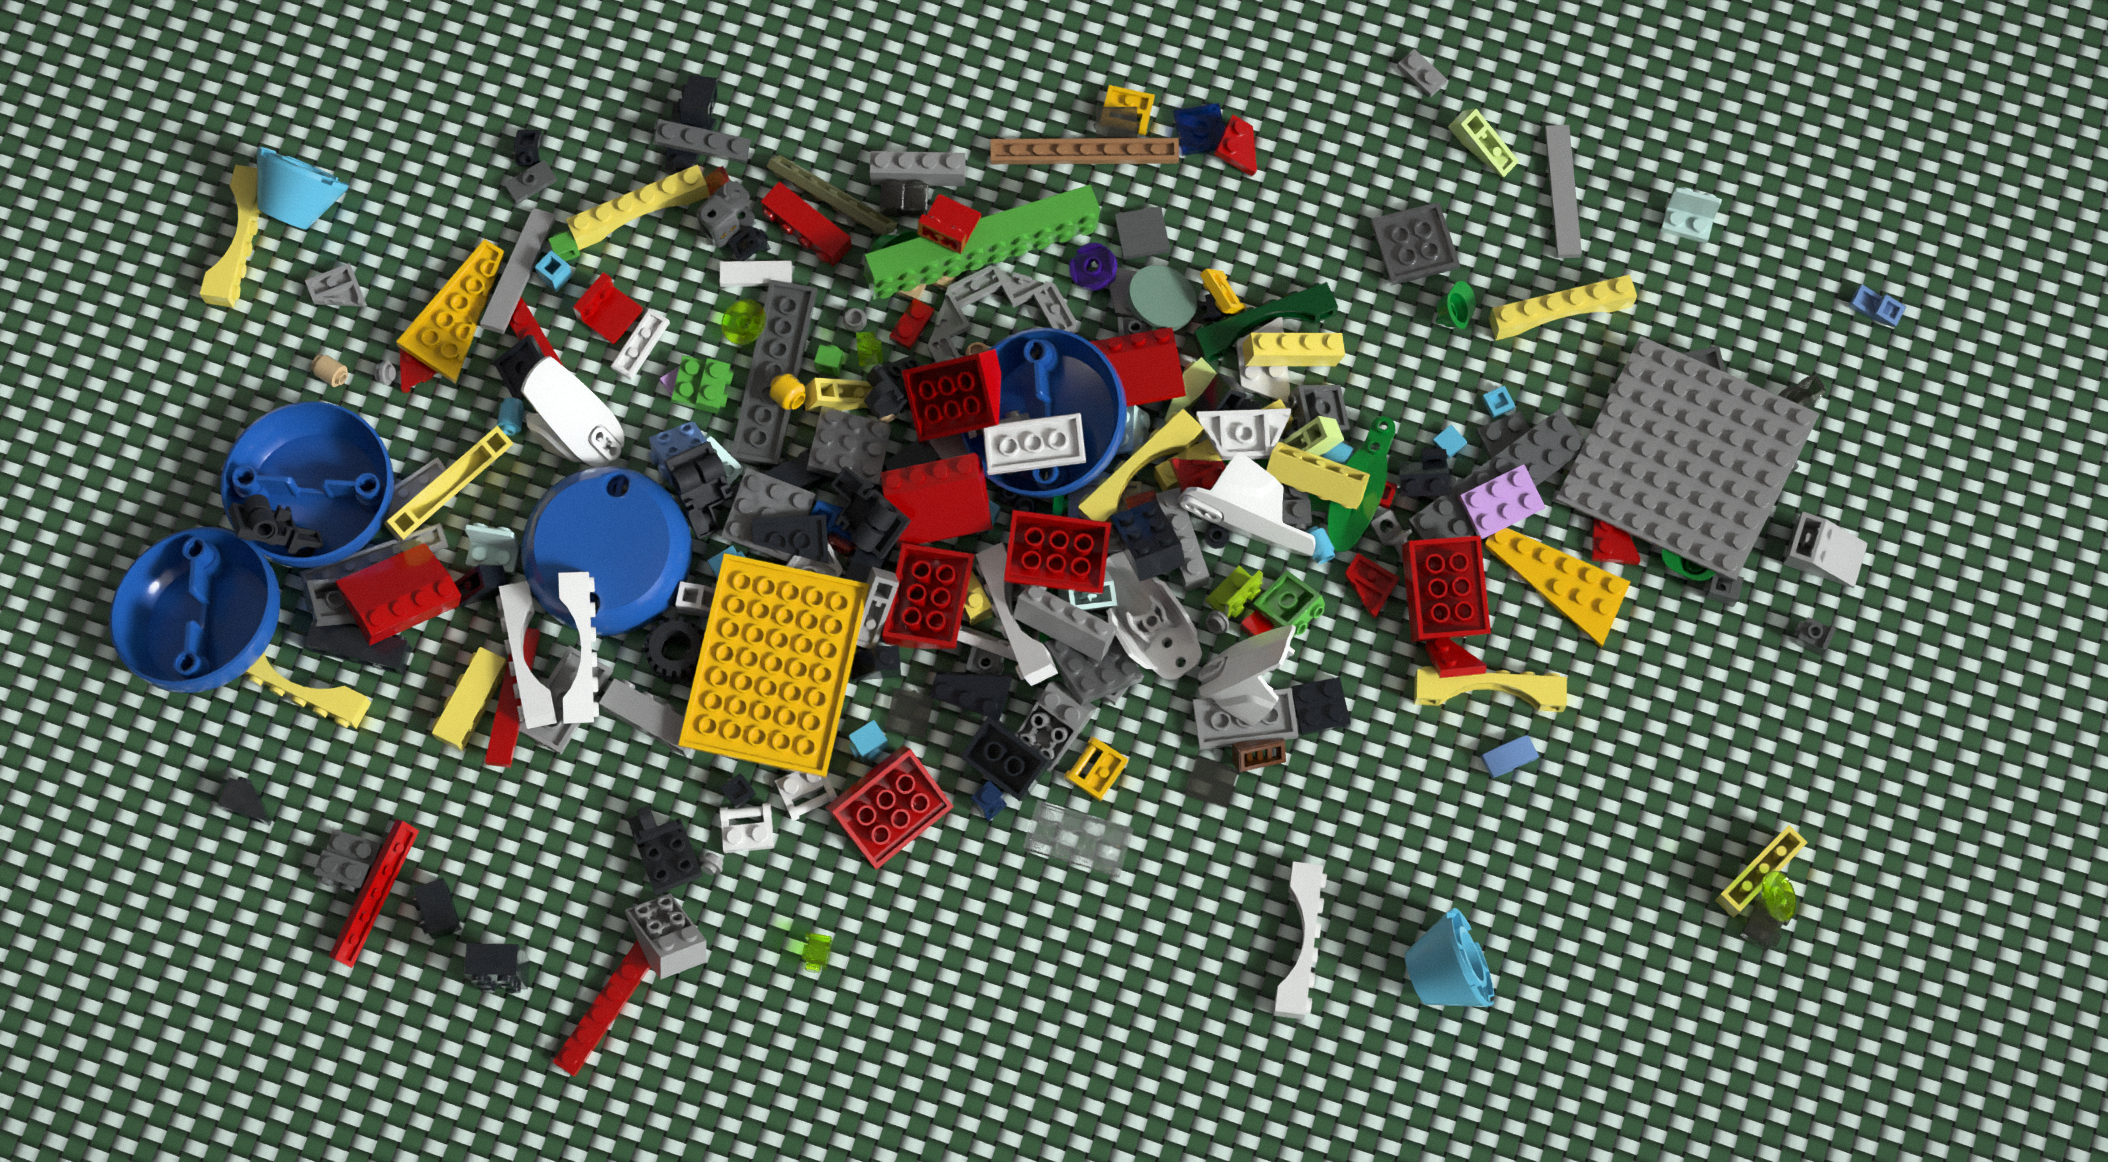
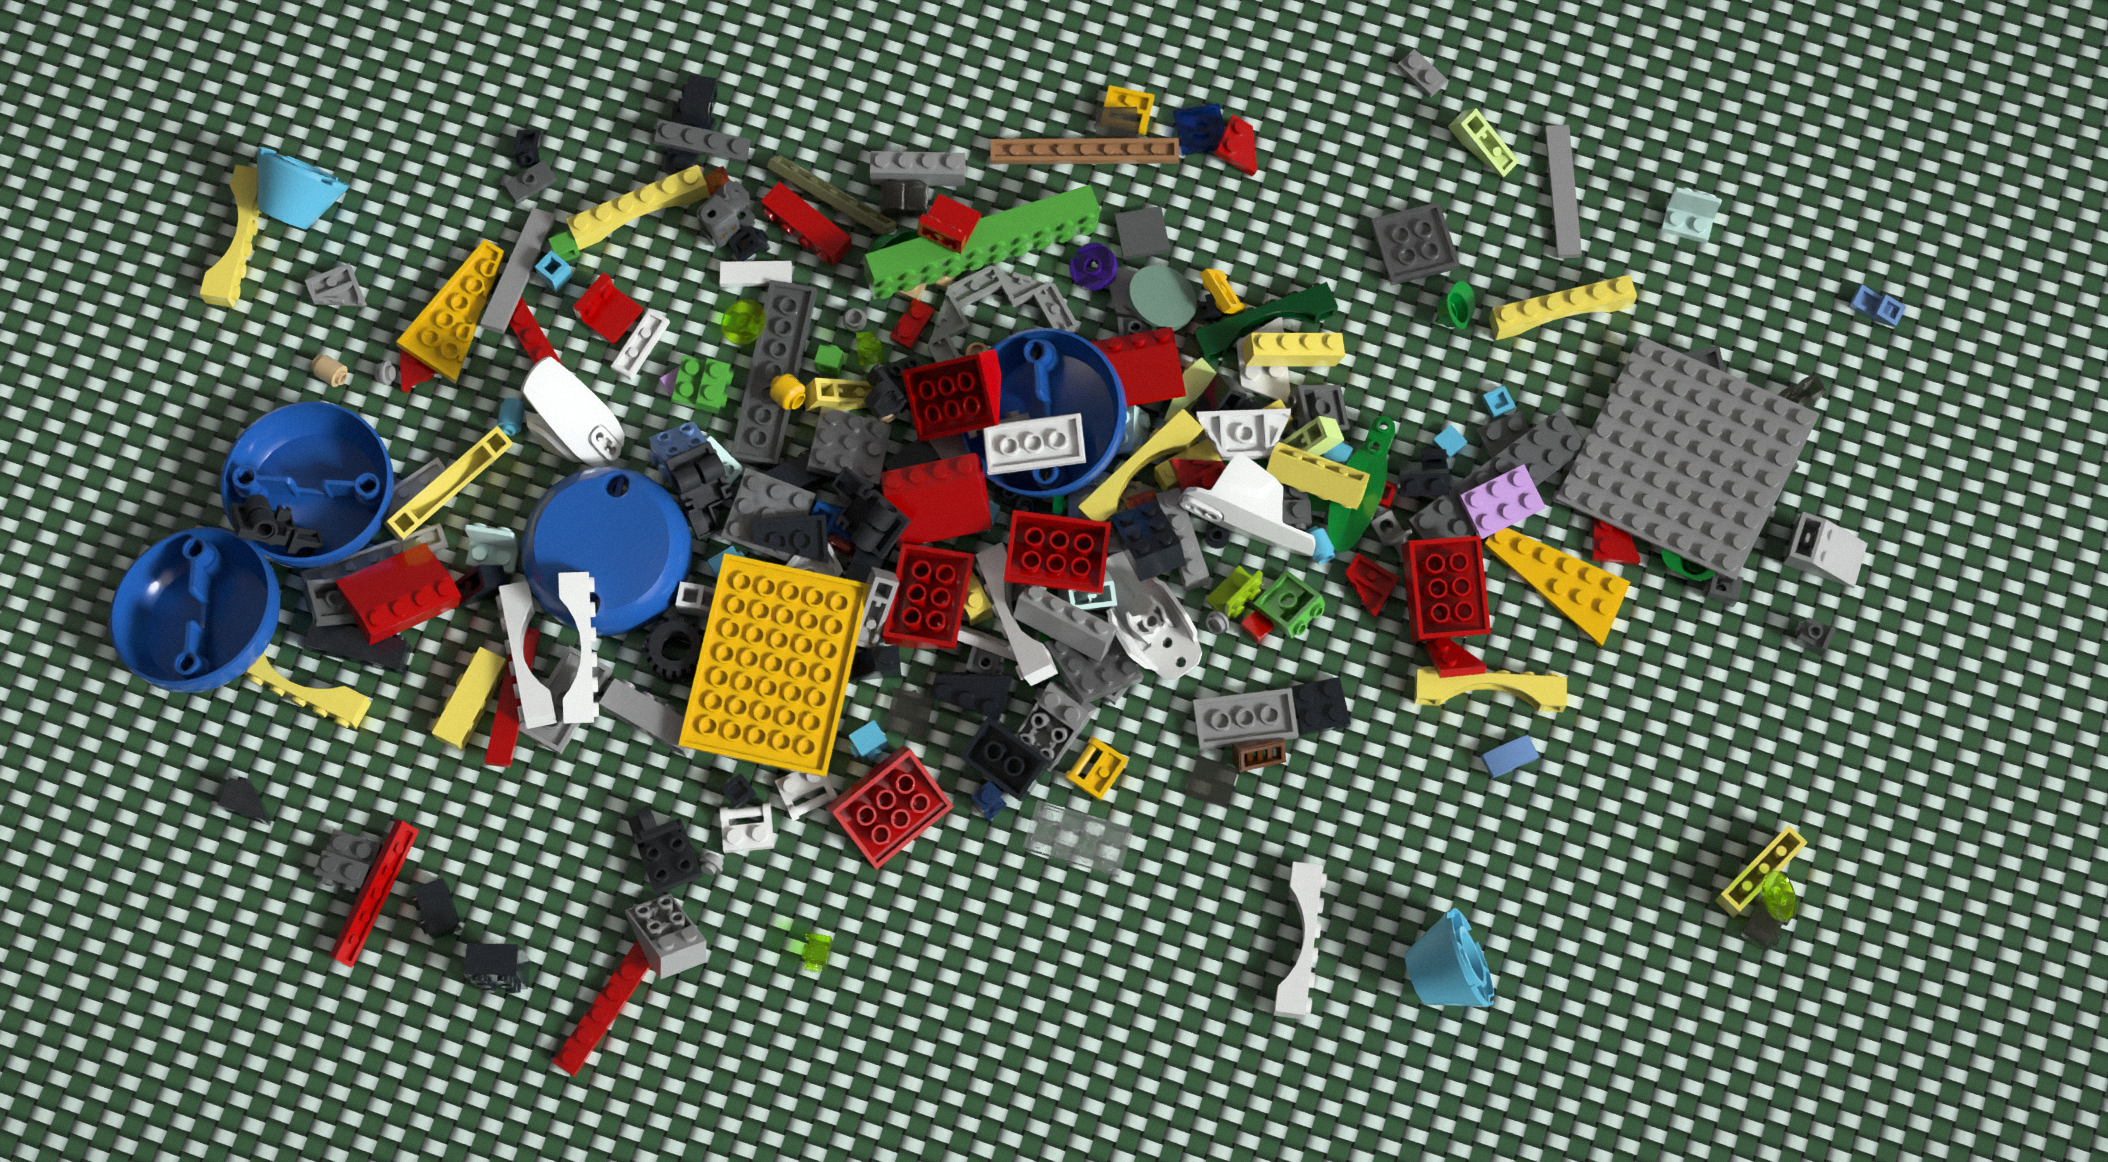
(517, 363): black plate -> none
(1235, 674): white piece -> none

